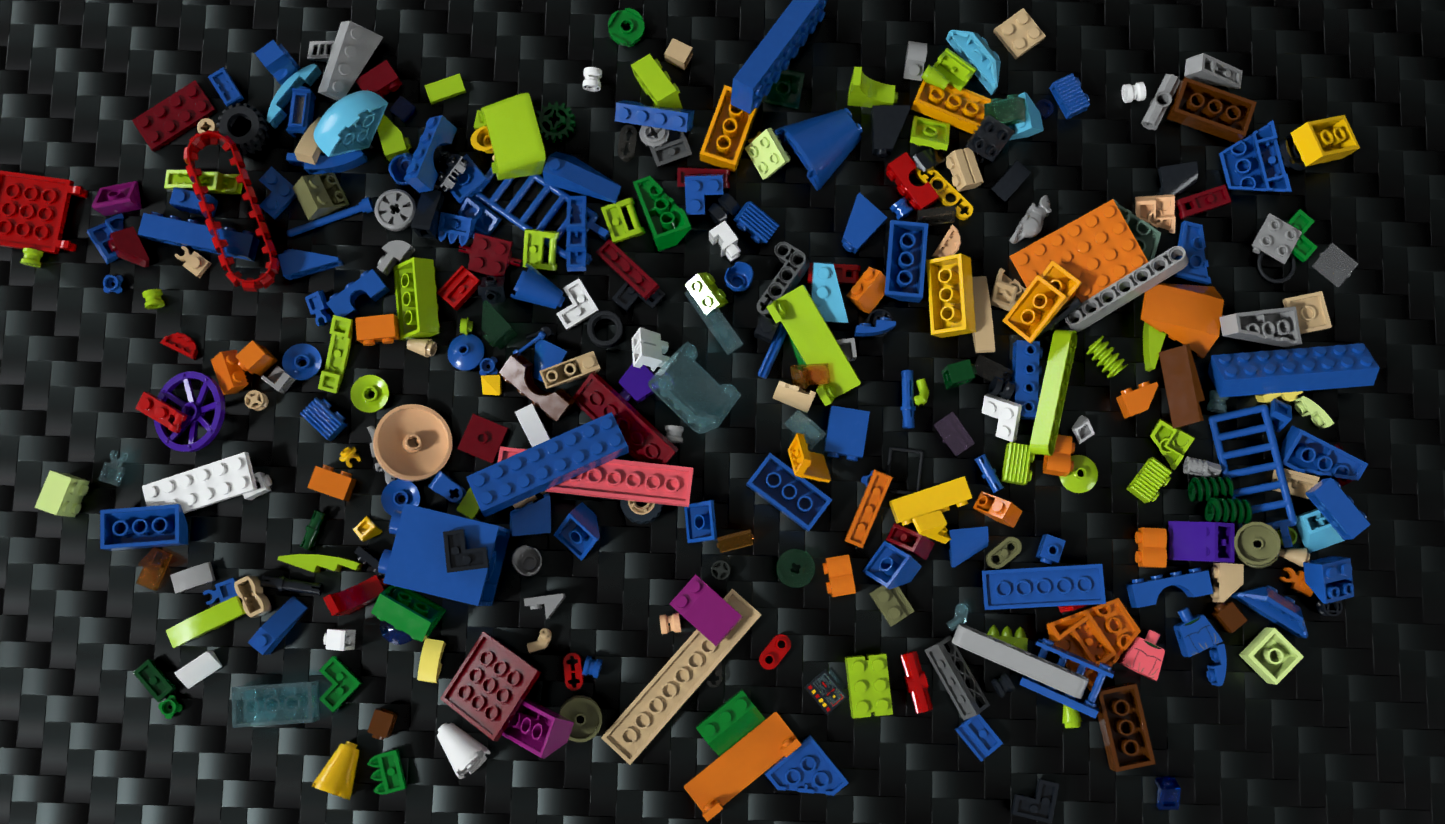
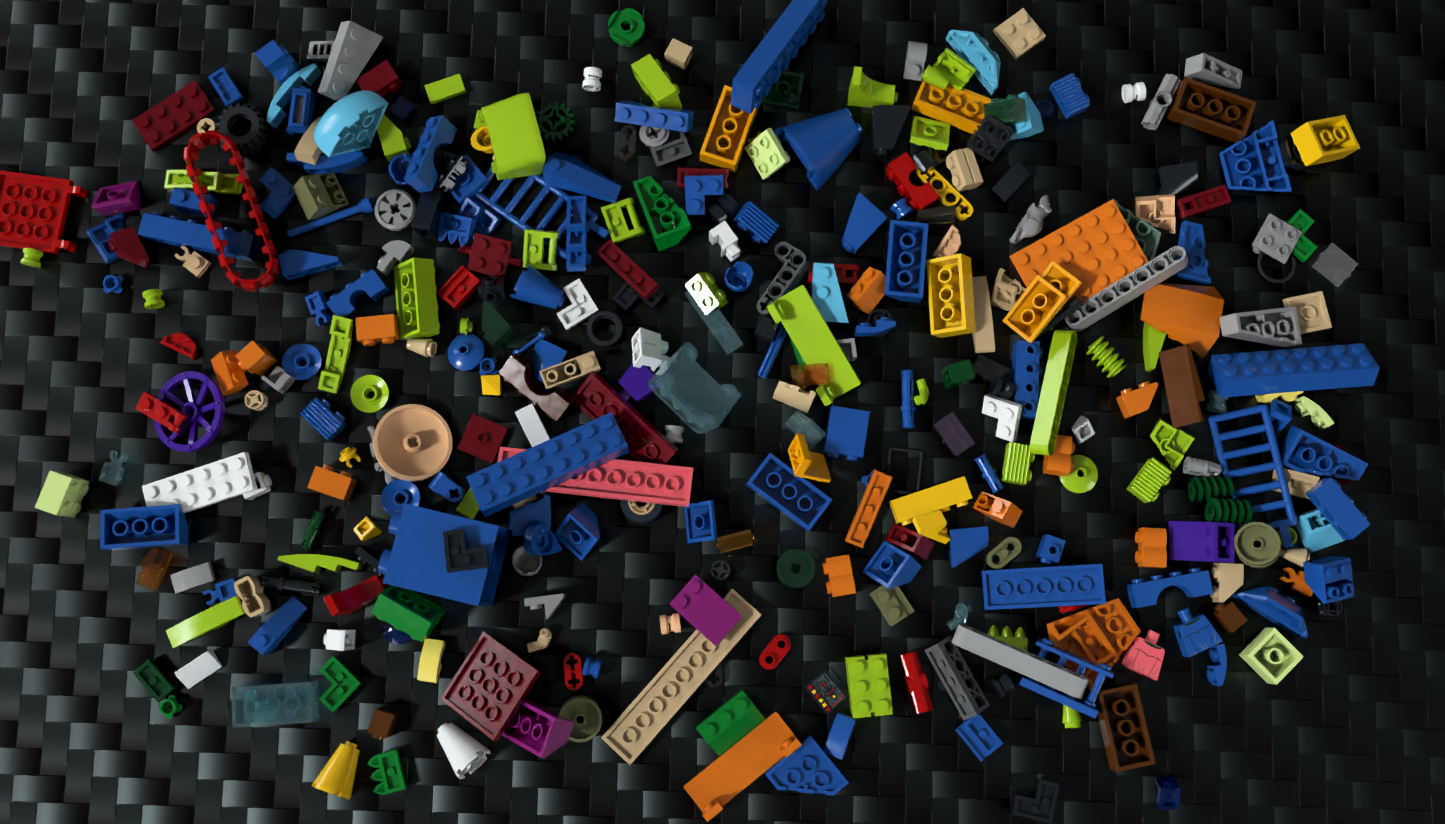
(540, 540): none -> blue piece
(840, 735): none -> blue slope

